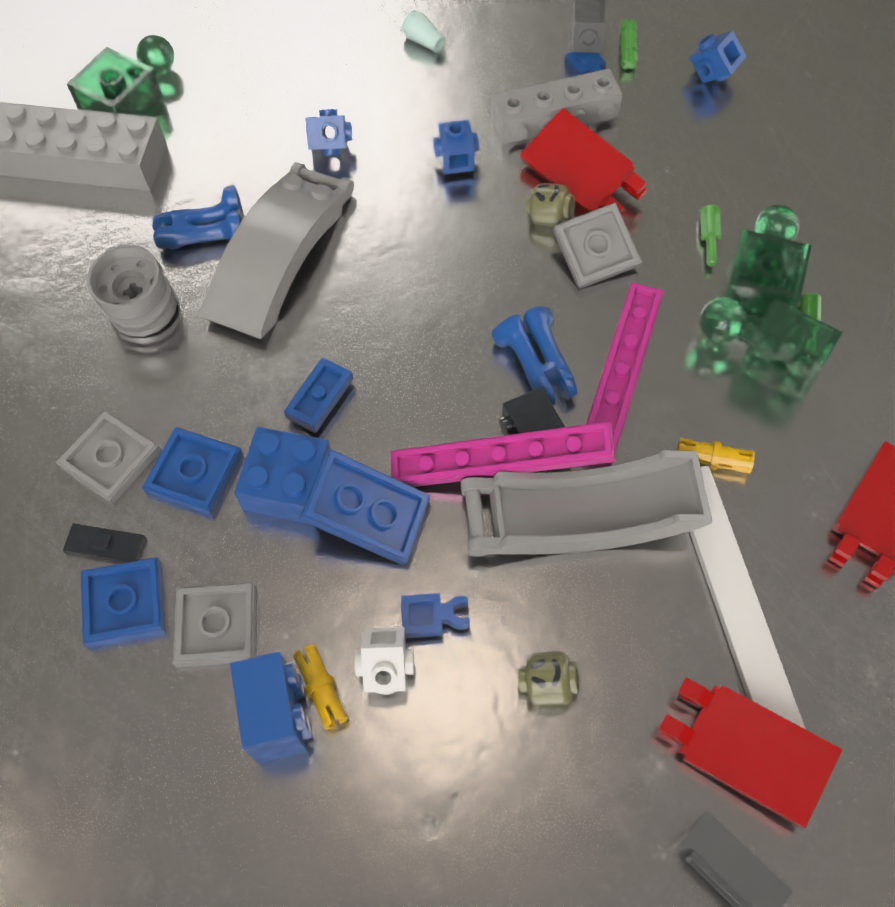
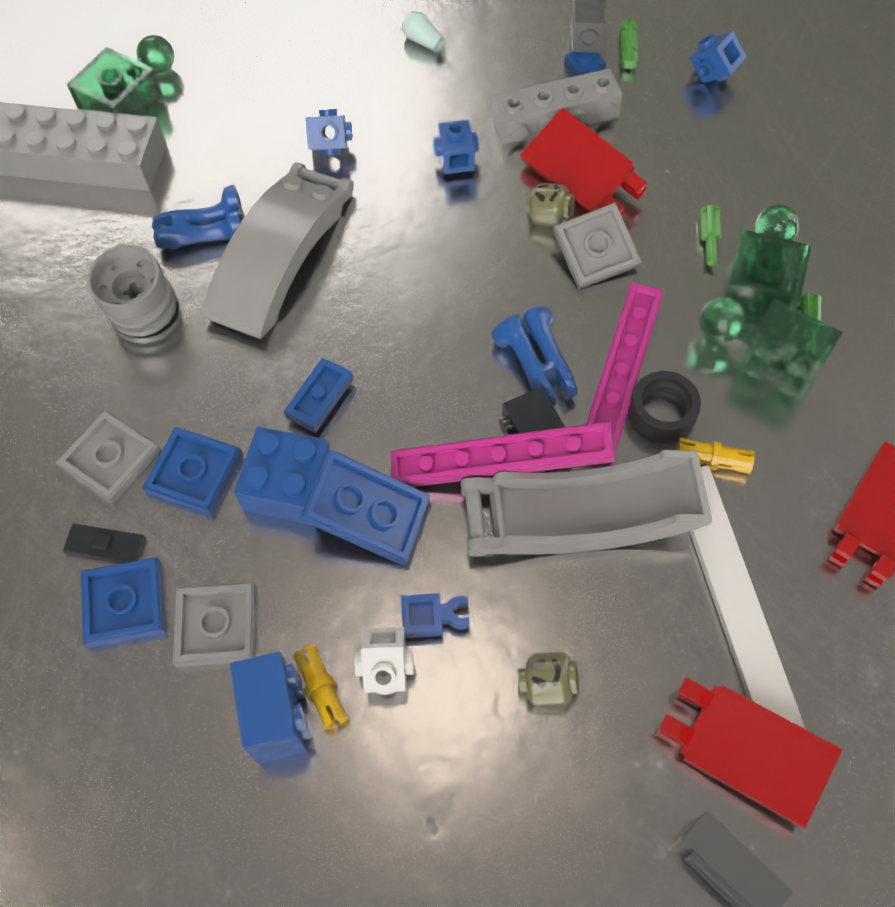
(670, 383): none -> black tyre

